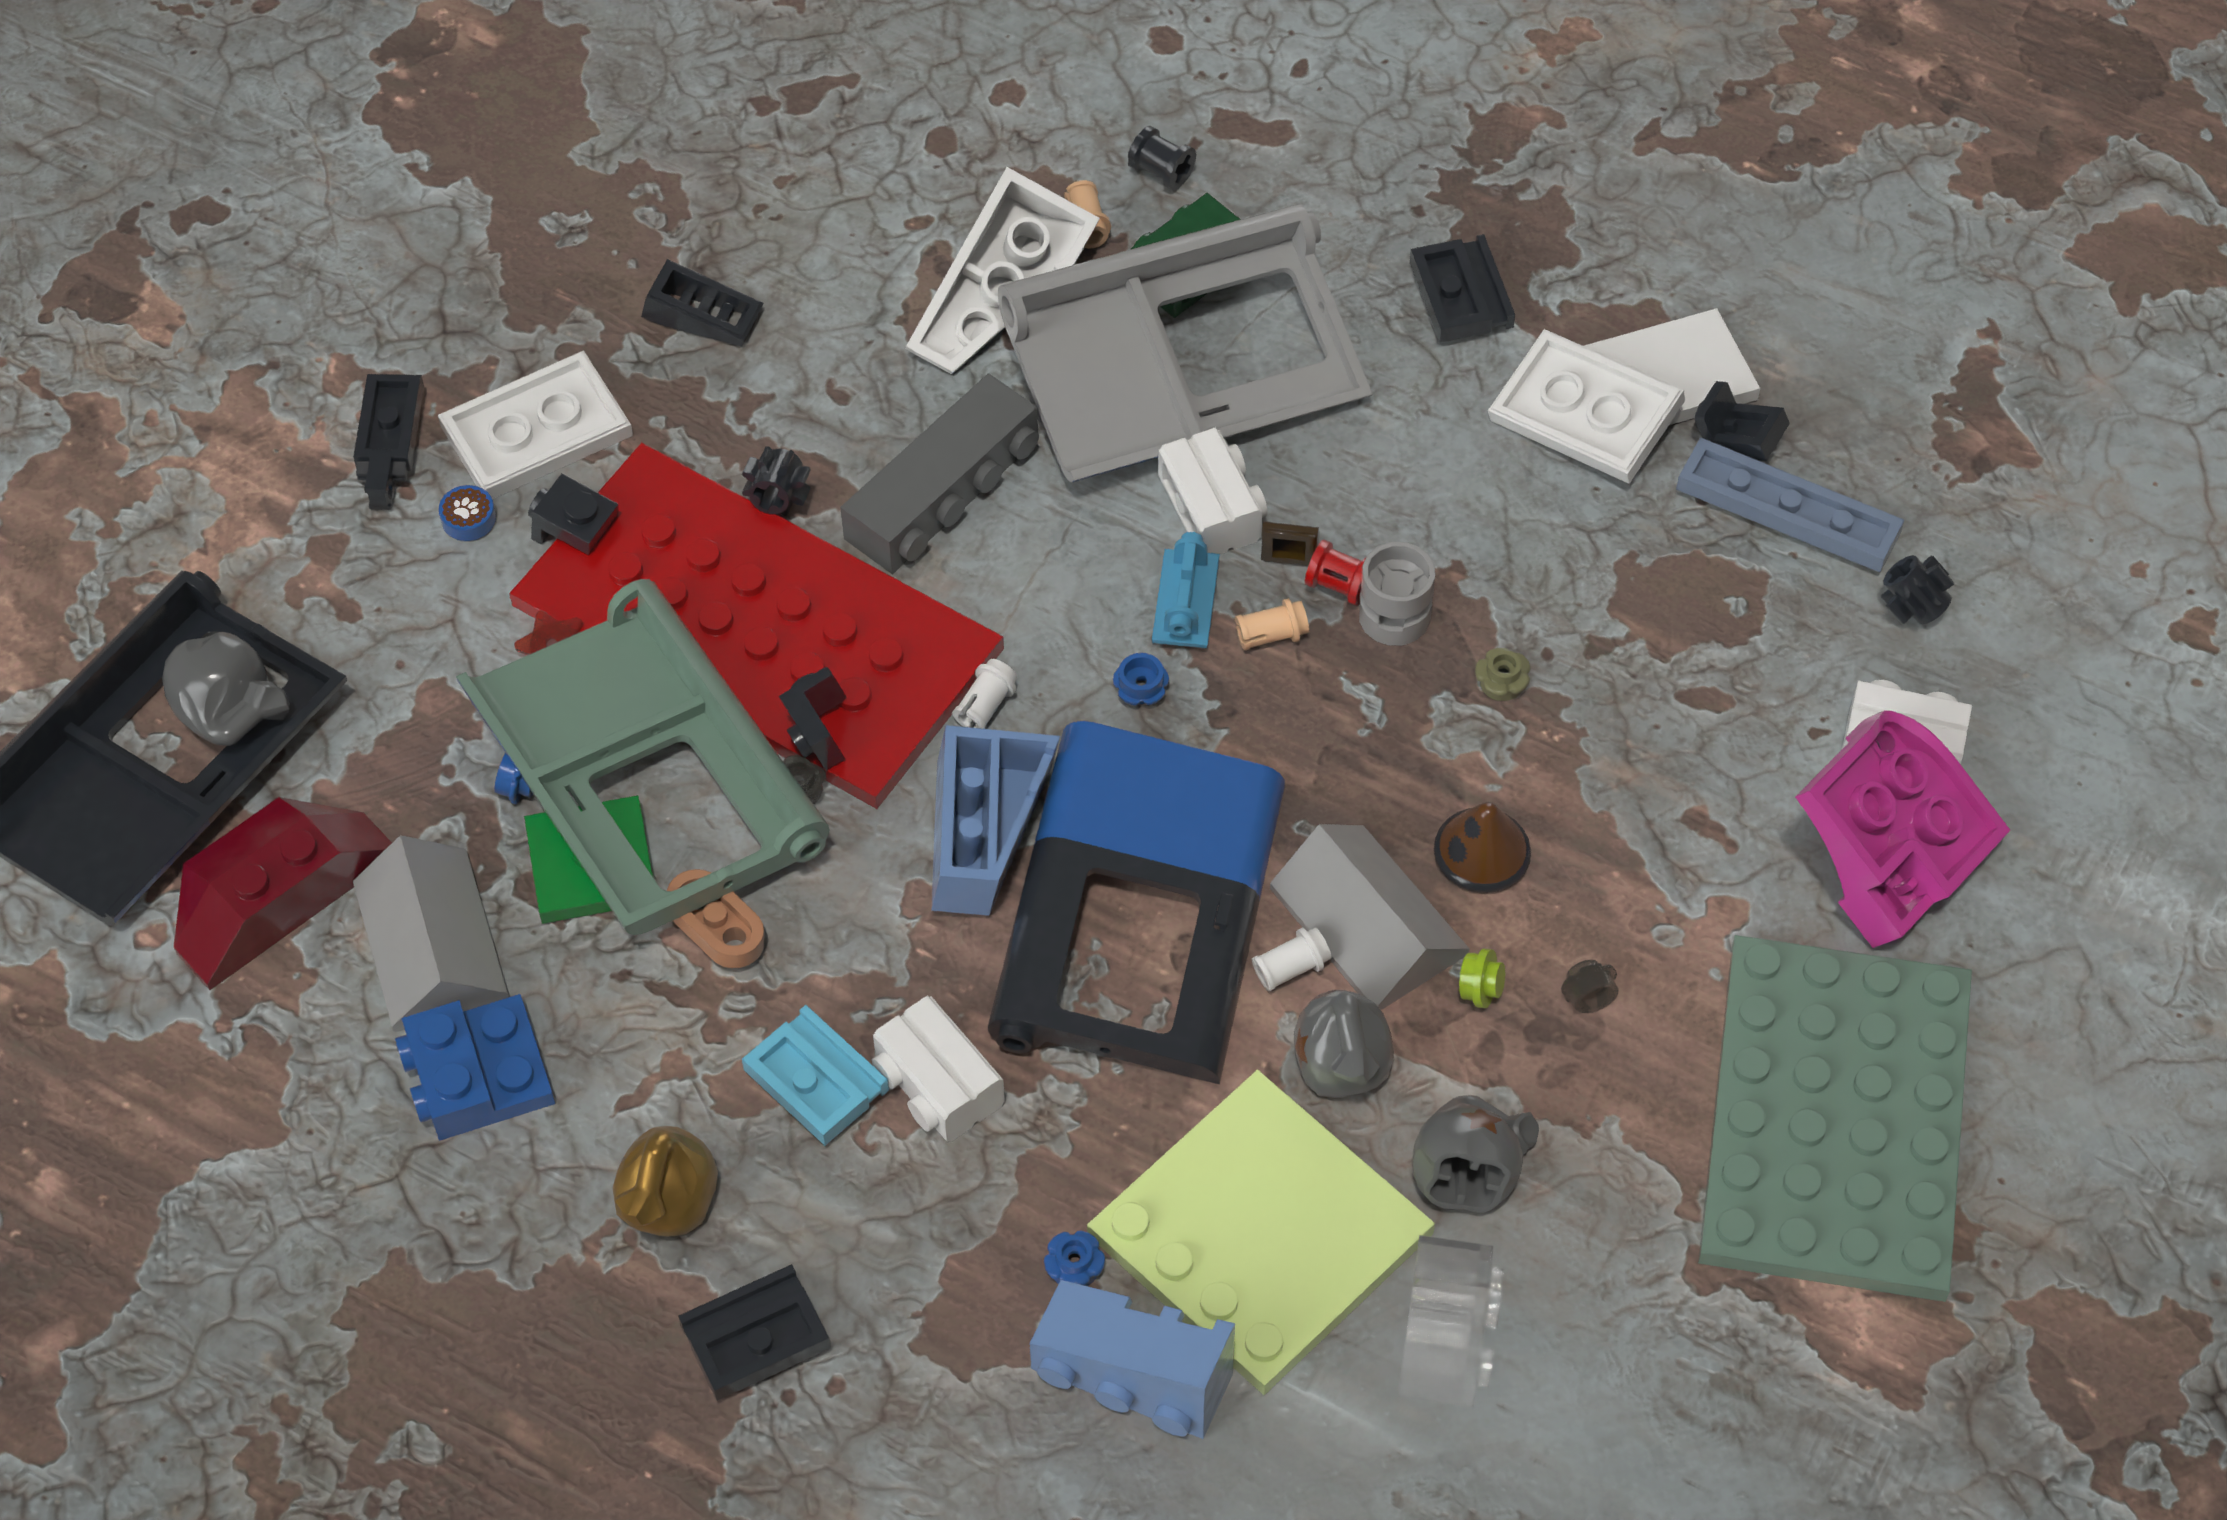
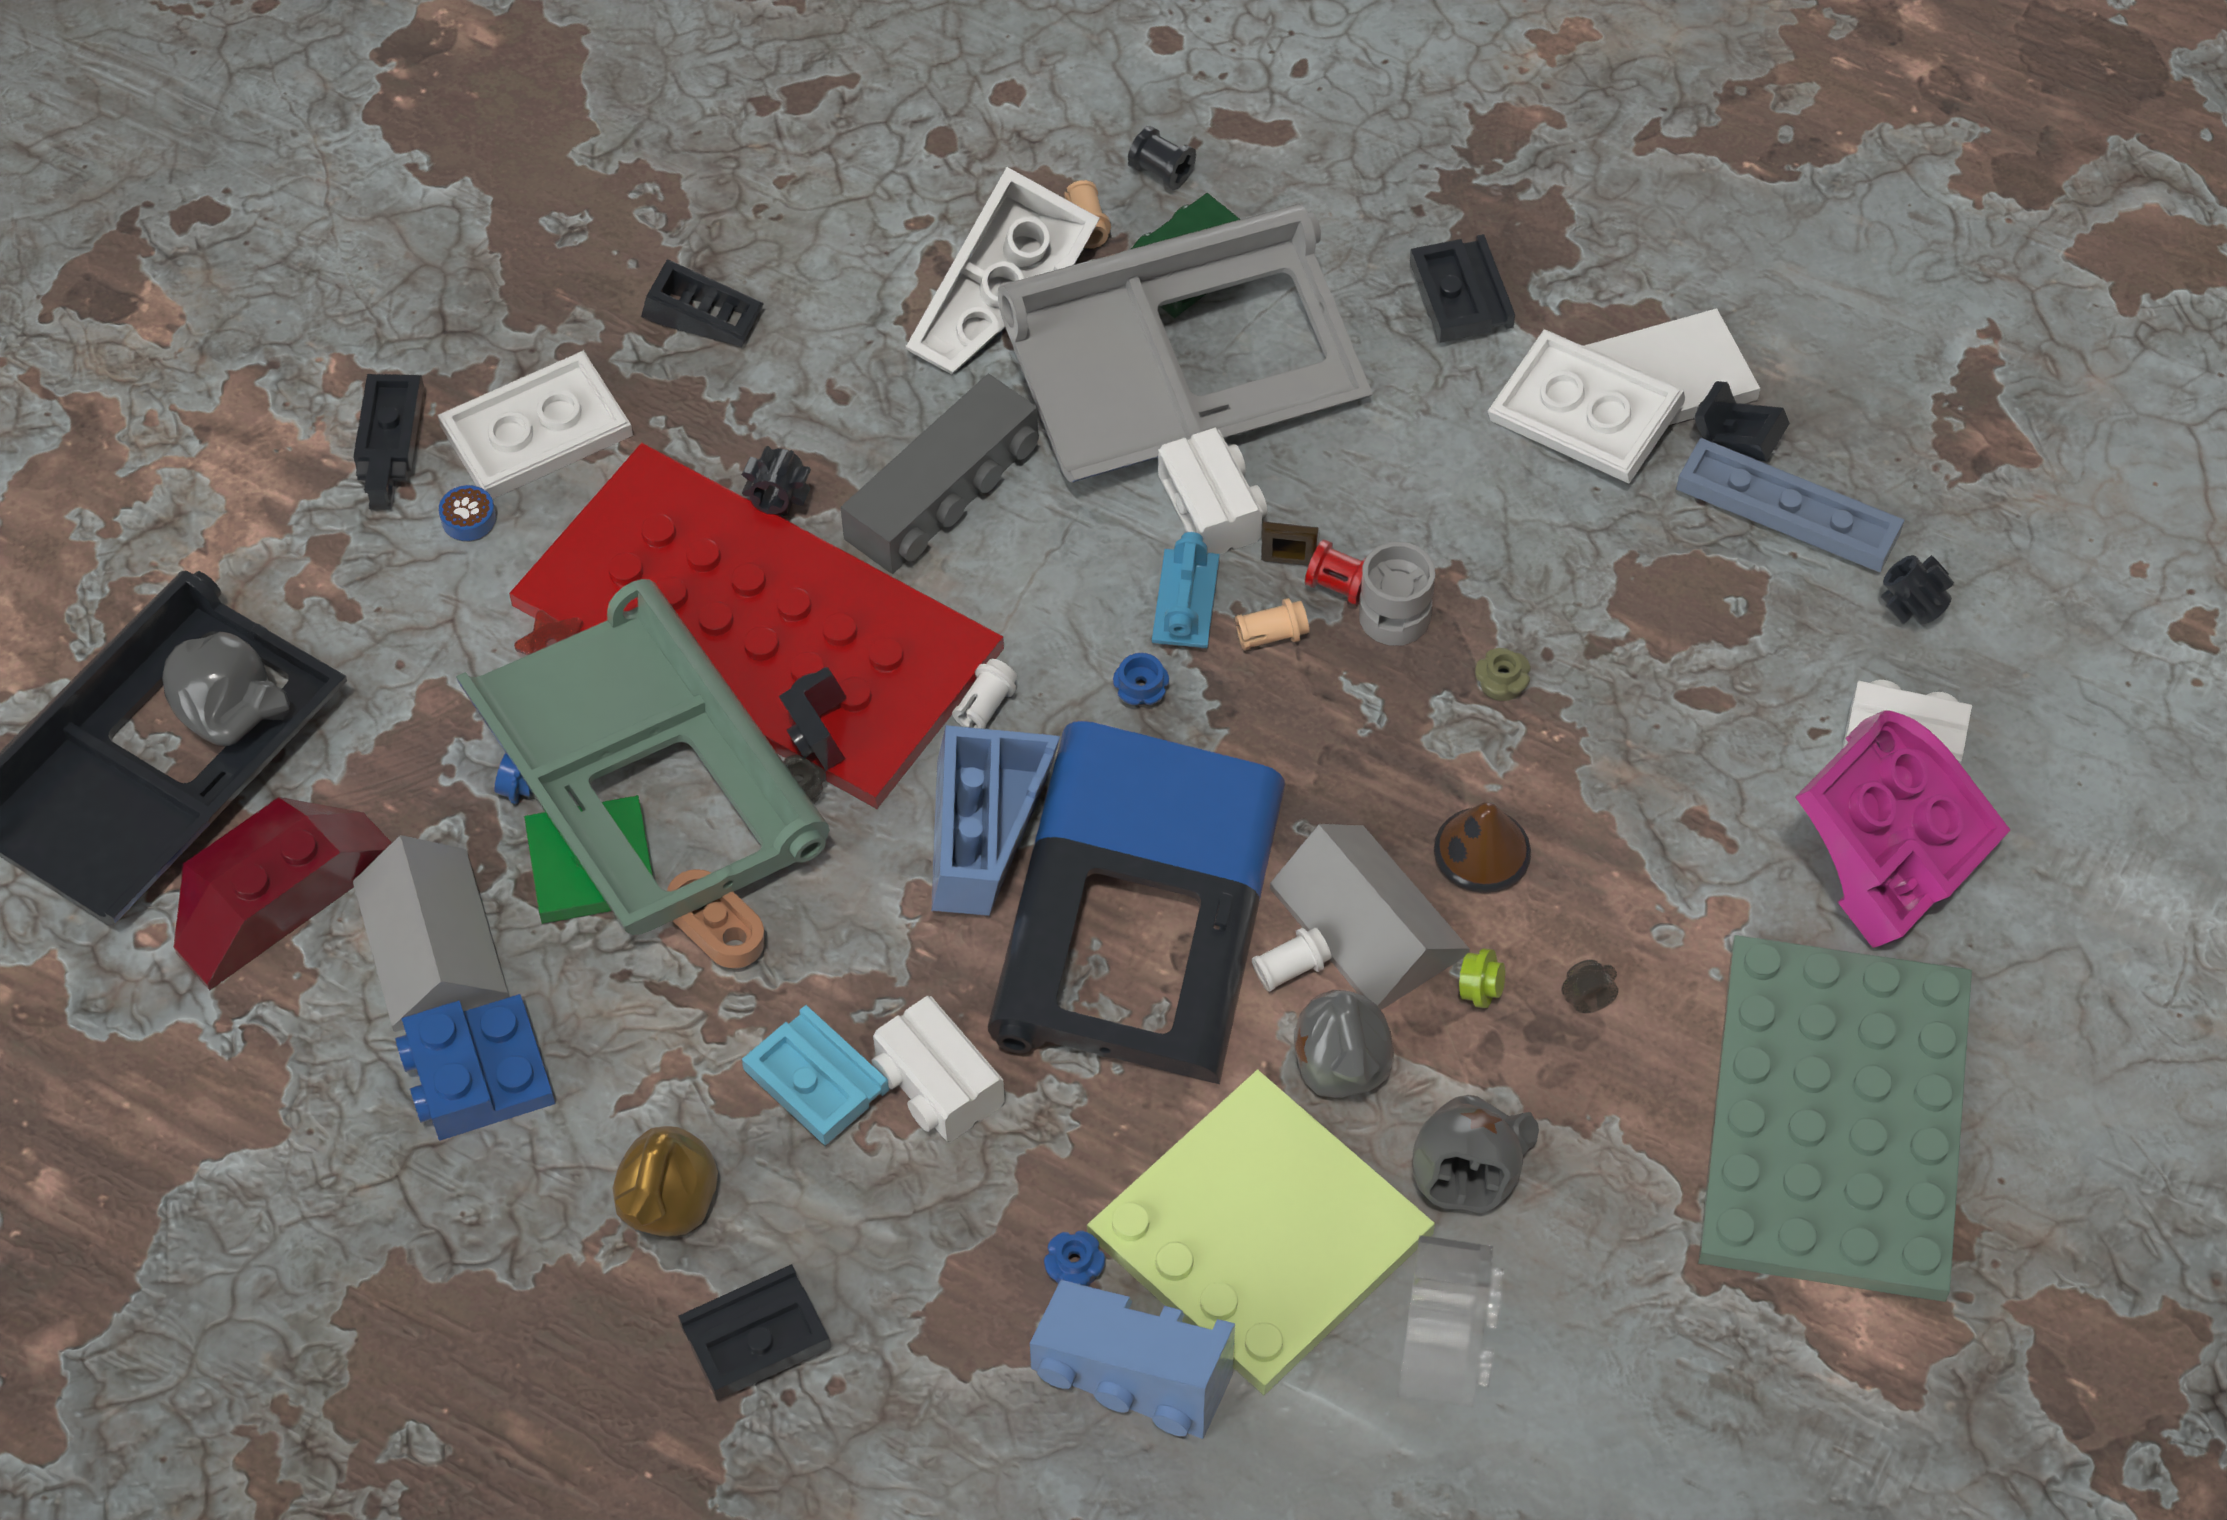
(571, 514): black bracket -> none

